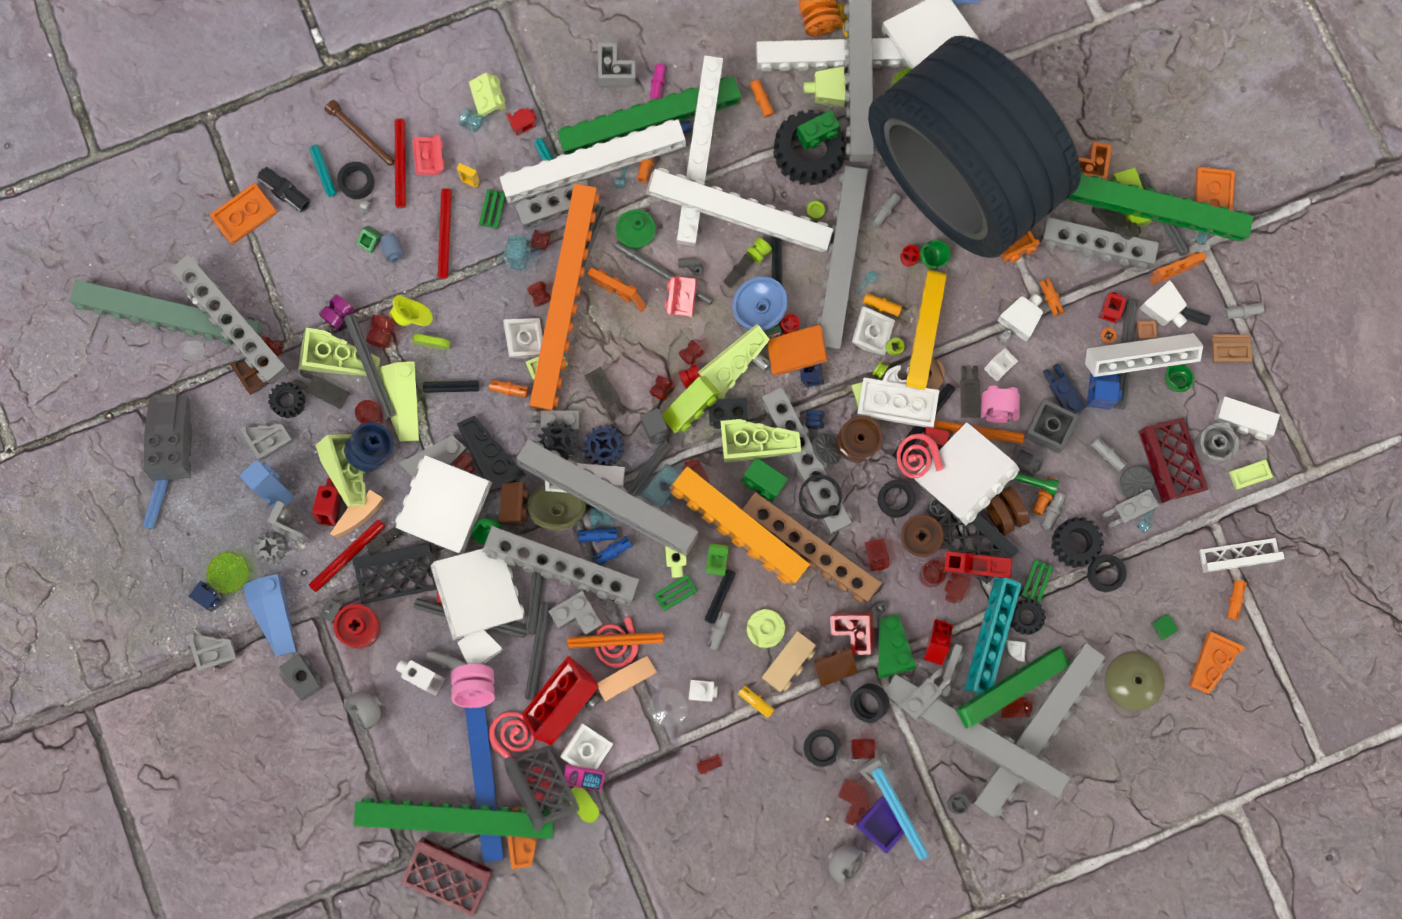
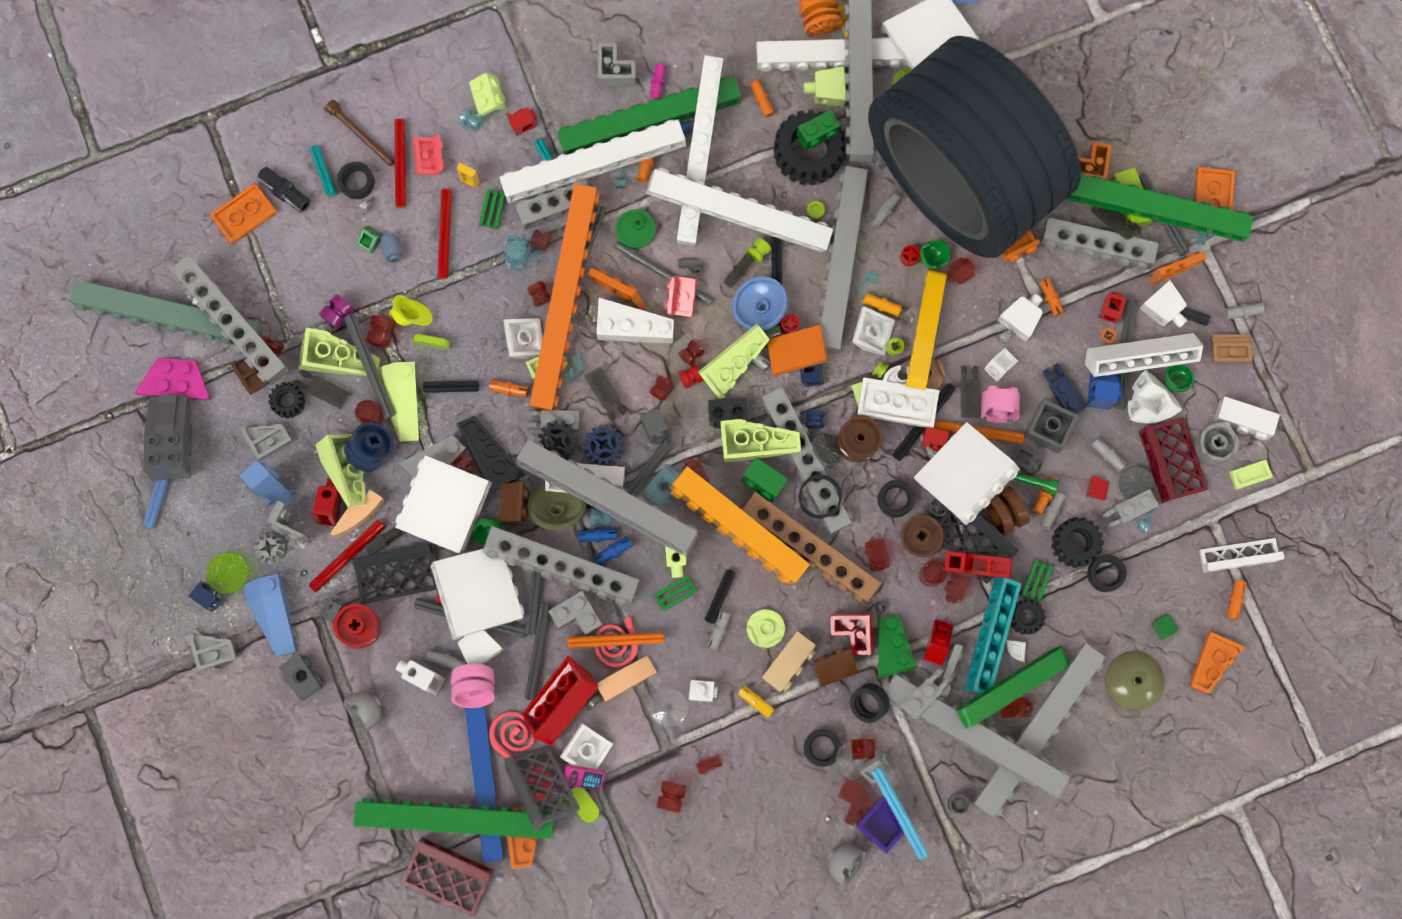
(175, 378): none -> dark pink wing
(577, 369): none -> clear light blue arm
(630, 324): none -> white wedge
(671, 796): none -> clear red wheel
(690, 404): lime brick -> none
(717, 559): bright green bracket -> none
(914, 457): coral piece -> none
(961, 270): none -> clear red head
(1097, 488): none -> red slope
(1146, 330): nougat tile -> none
(1151, 400): none -> white brick

